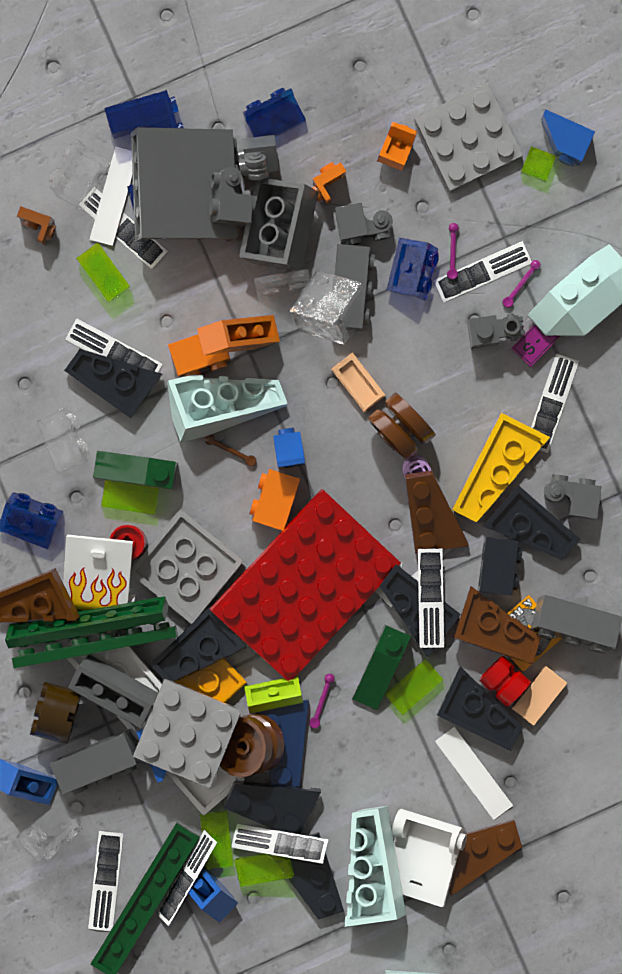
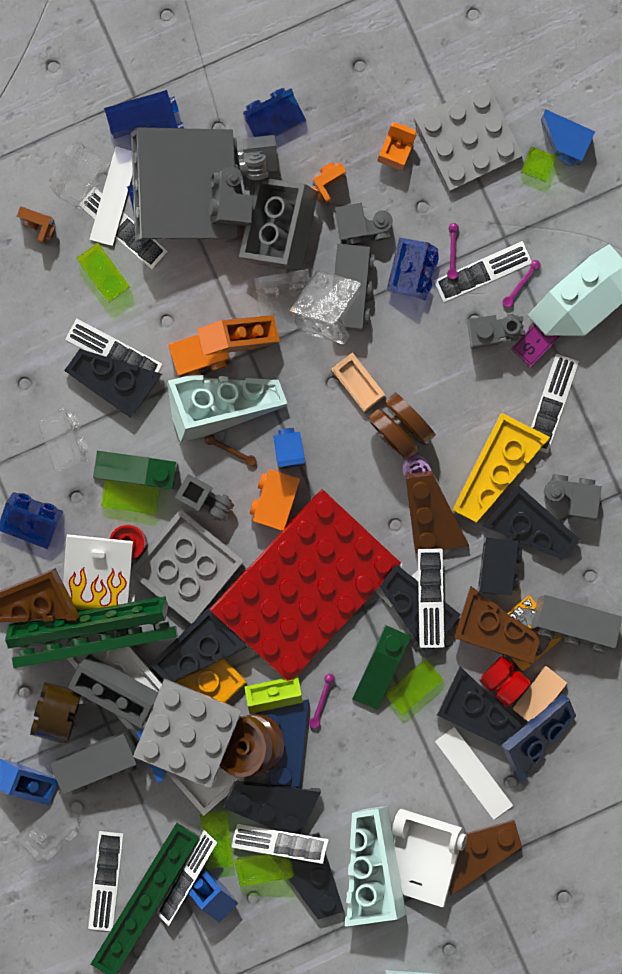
(200, 495): none -> dark grey brick
(531, 740): none -> dark blue wing

